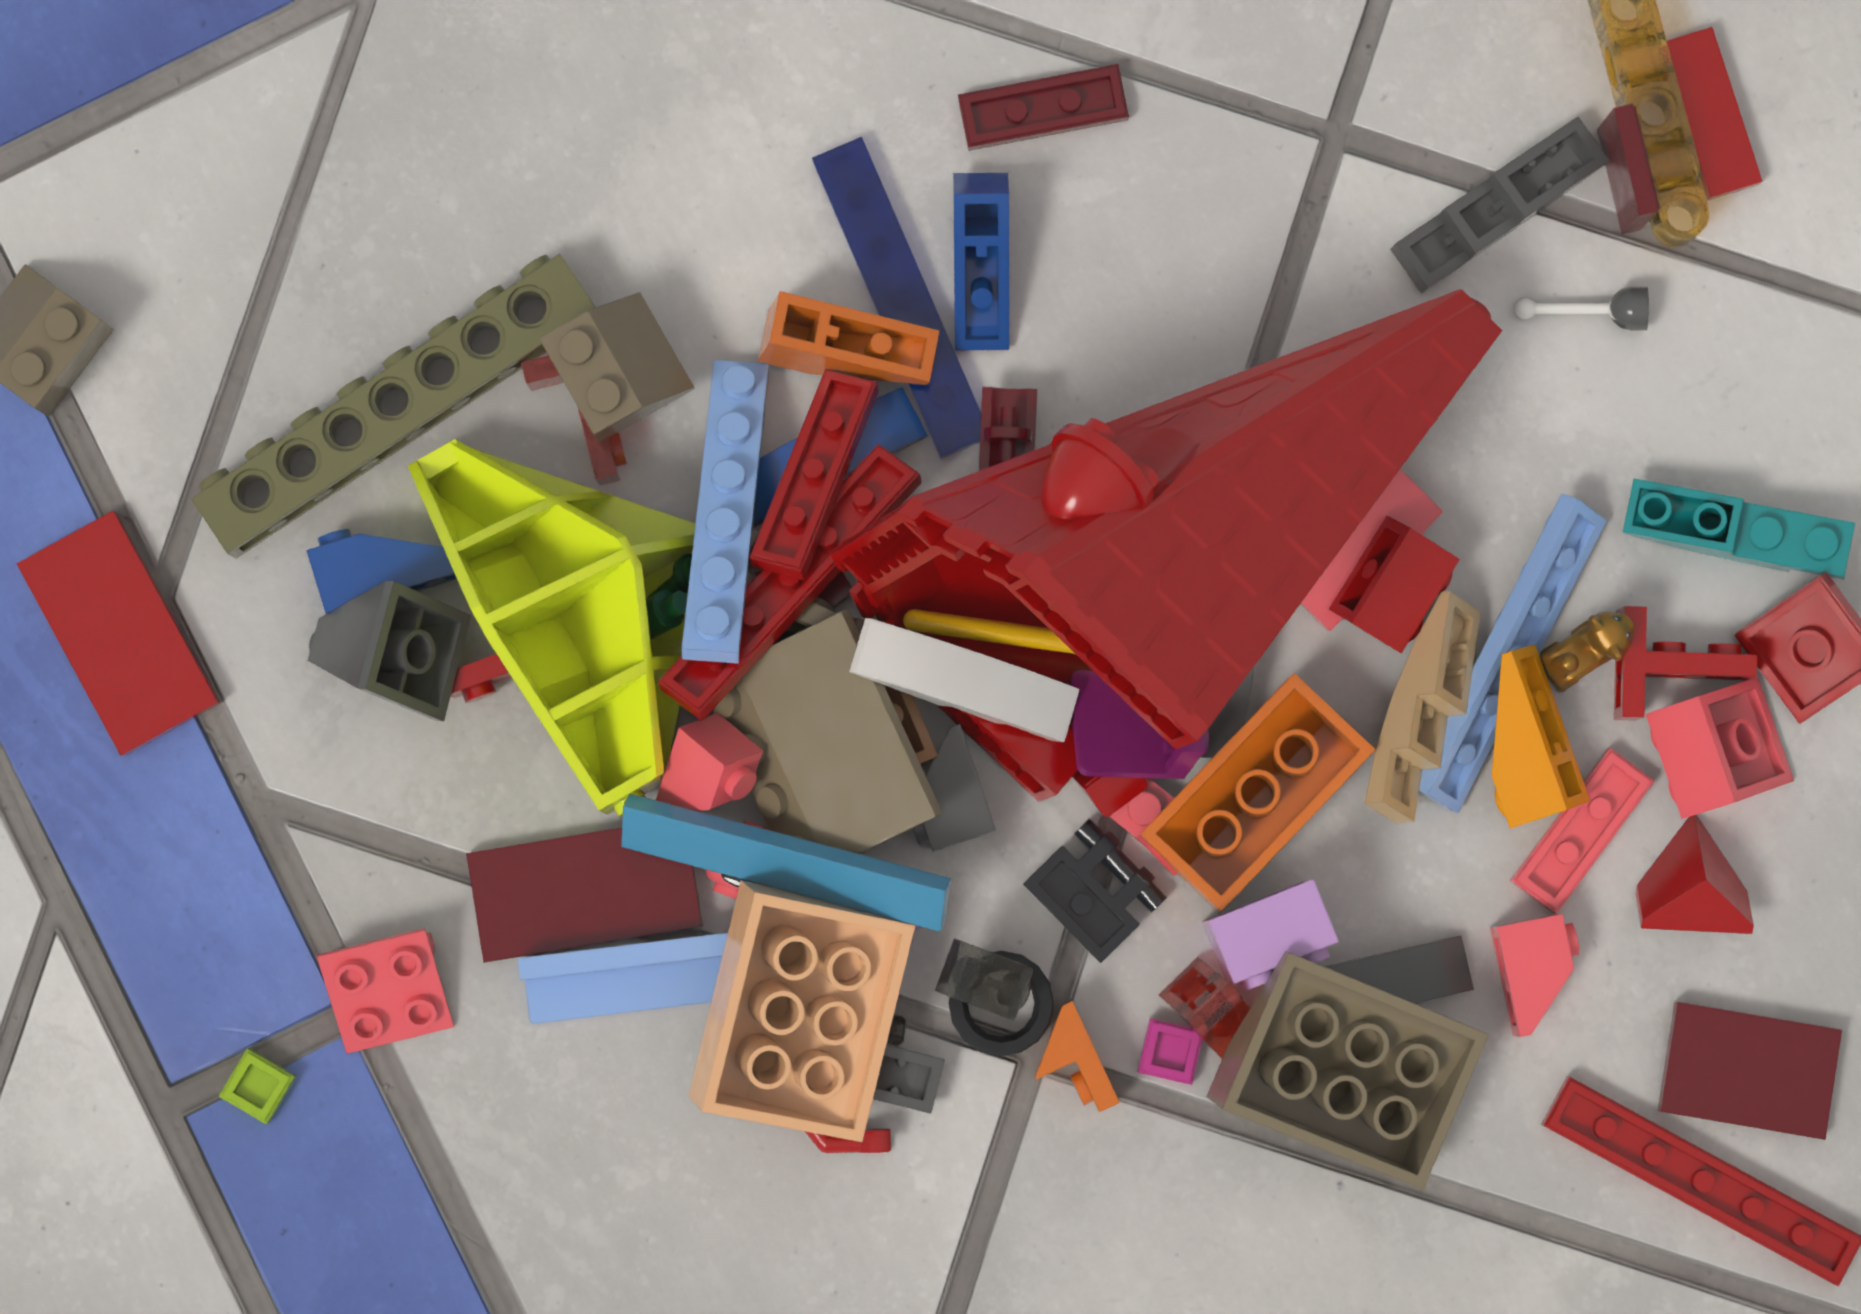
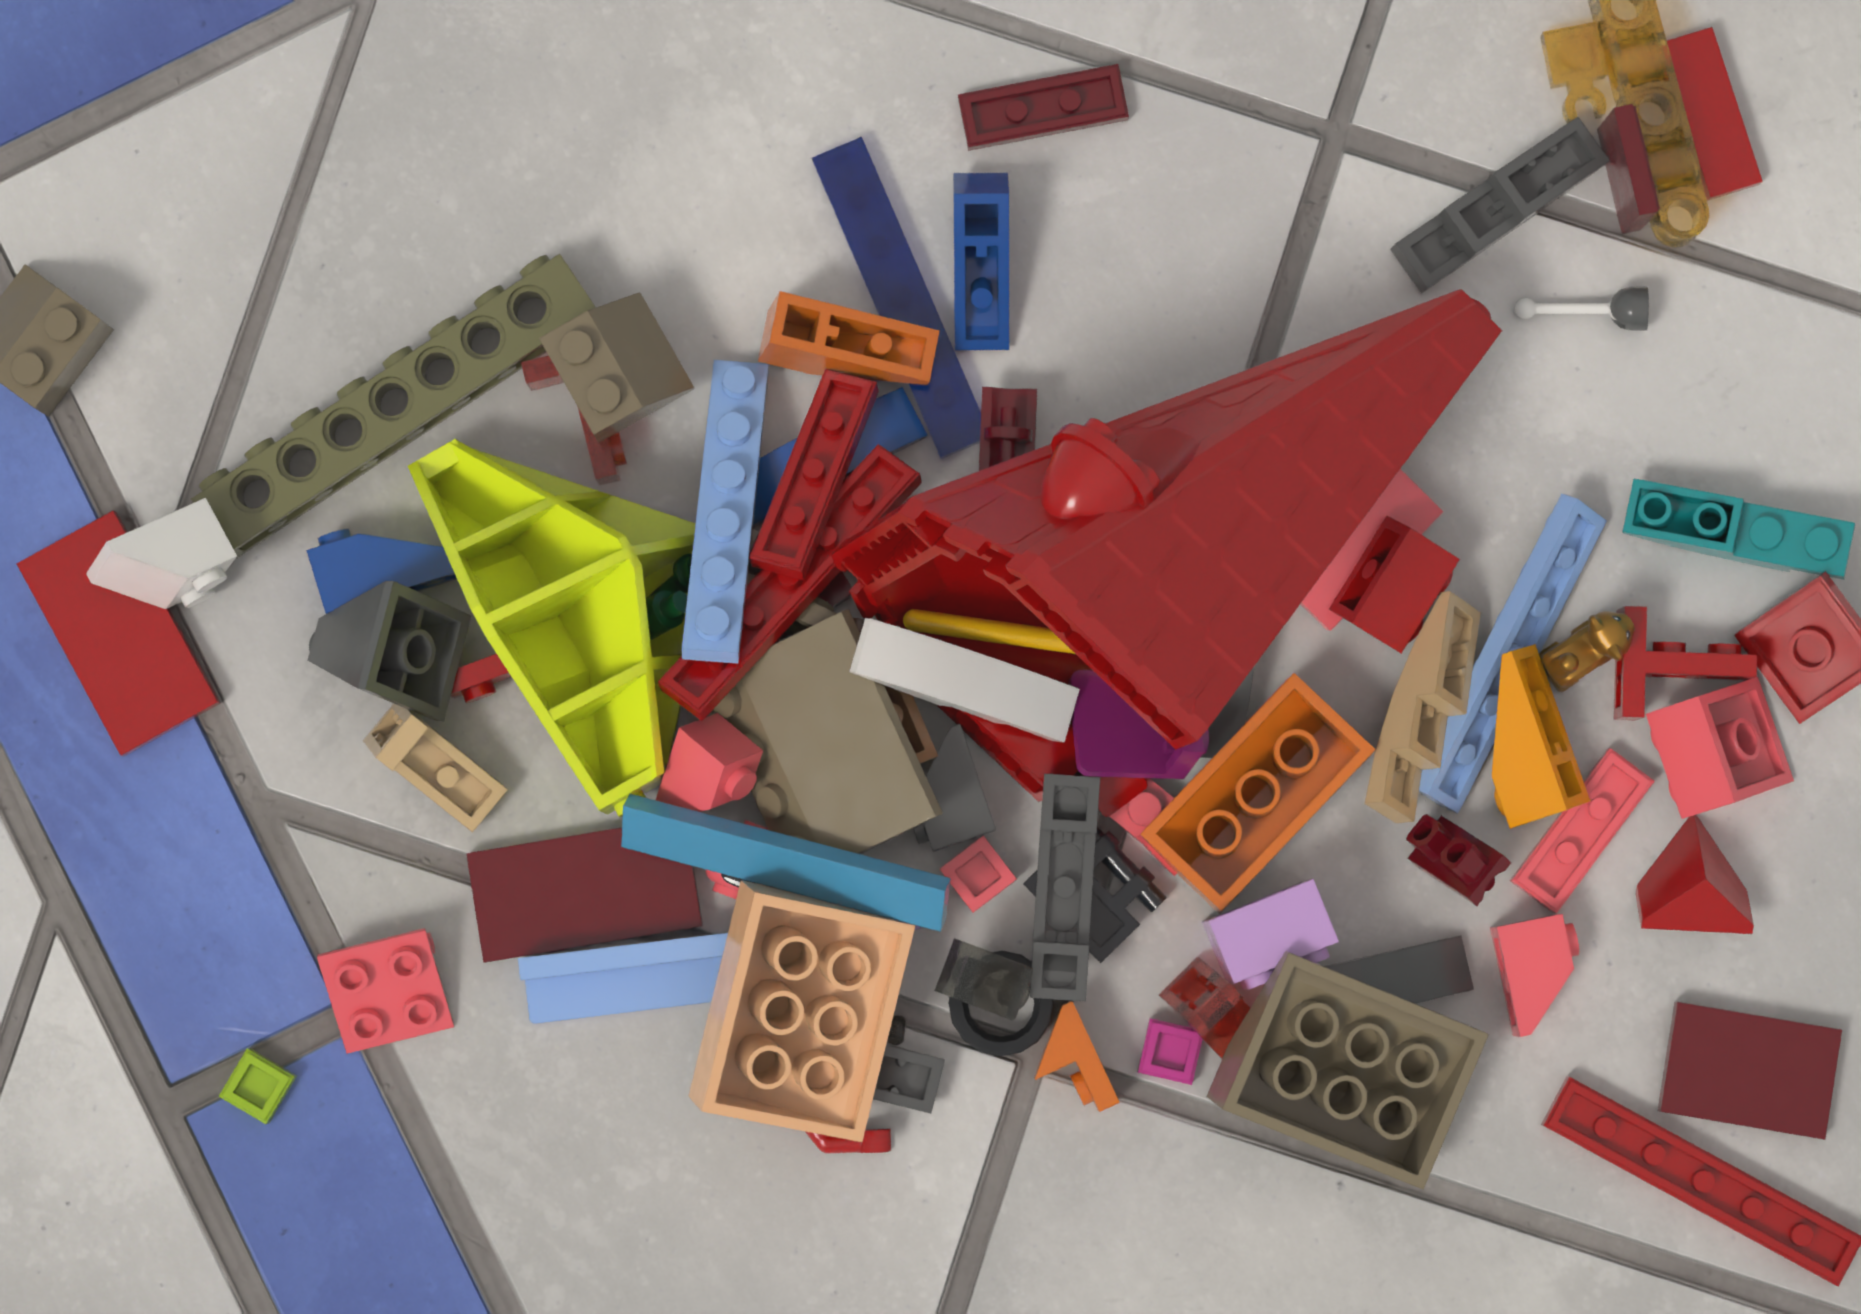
(167, 559): none -> white slope
(434, 766): none -> tan bracket
(978, 874): none -> coral plate
(1064, 887): none -> dark grey slope
(1455, 857): none -> dark red hips
(1575, 60): none -> clear yellow plate

